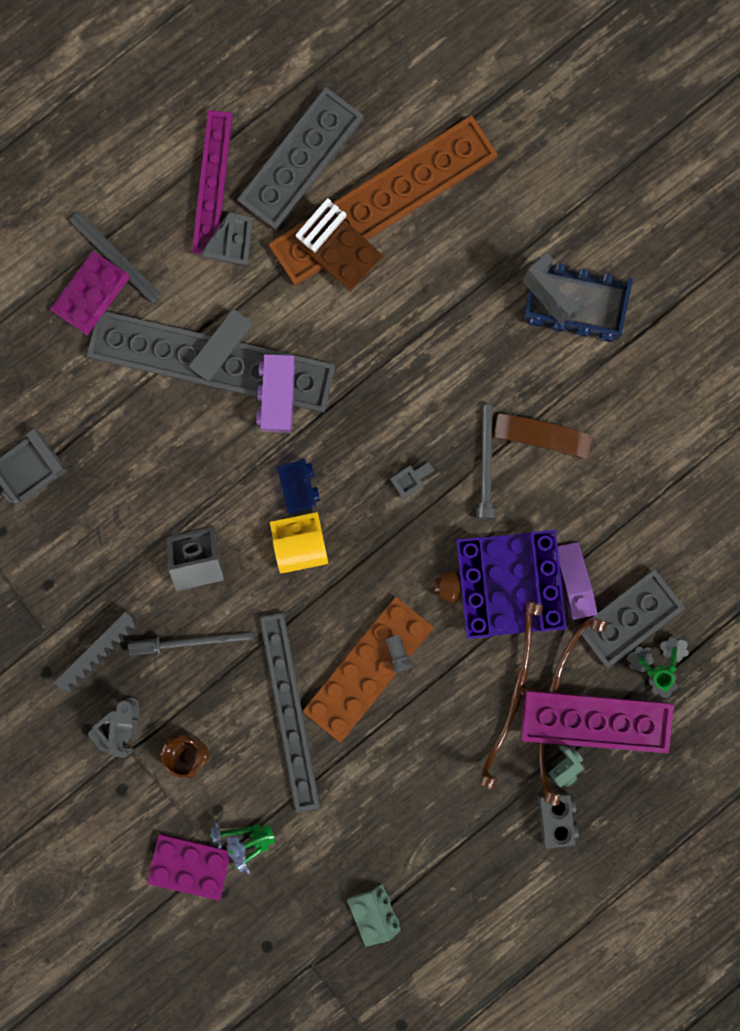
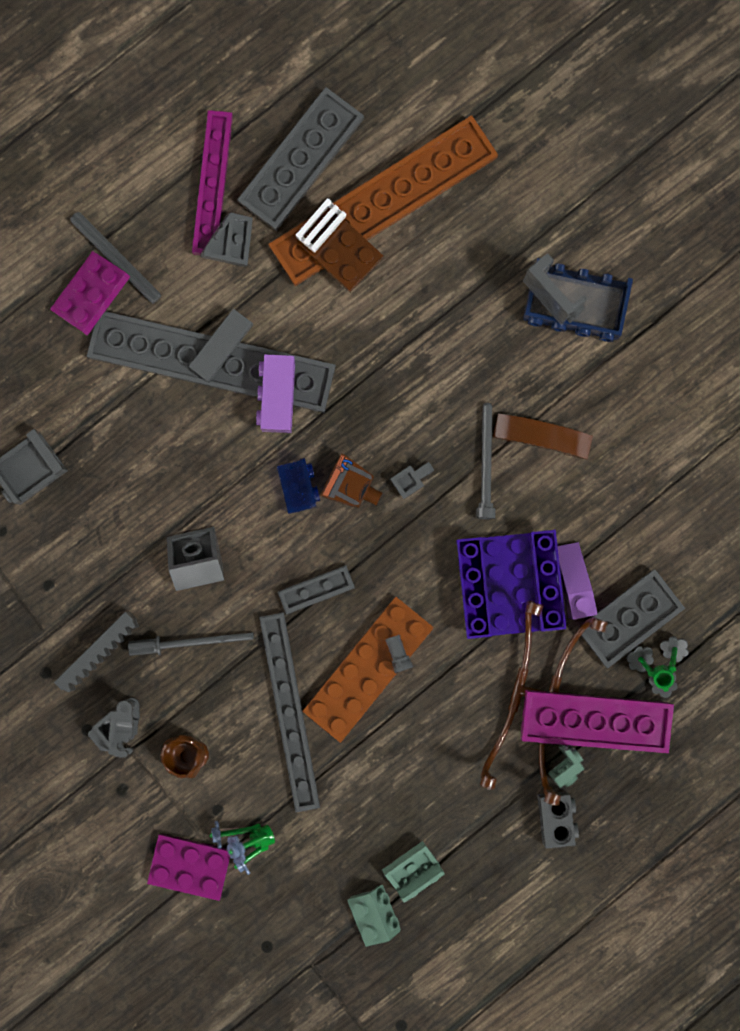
(298, 543): yellow brick -> none
(316, 589): none -> dark grey tile
(350, 484): none -> torso
(413, 871): none -> sand green bracket
(448, 586): reddish brown cone -> none

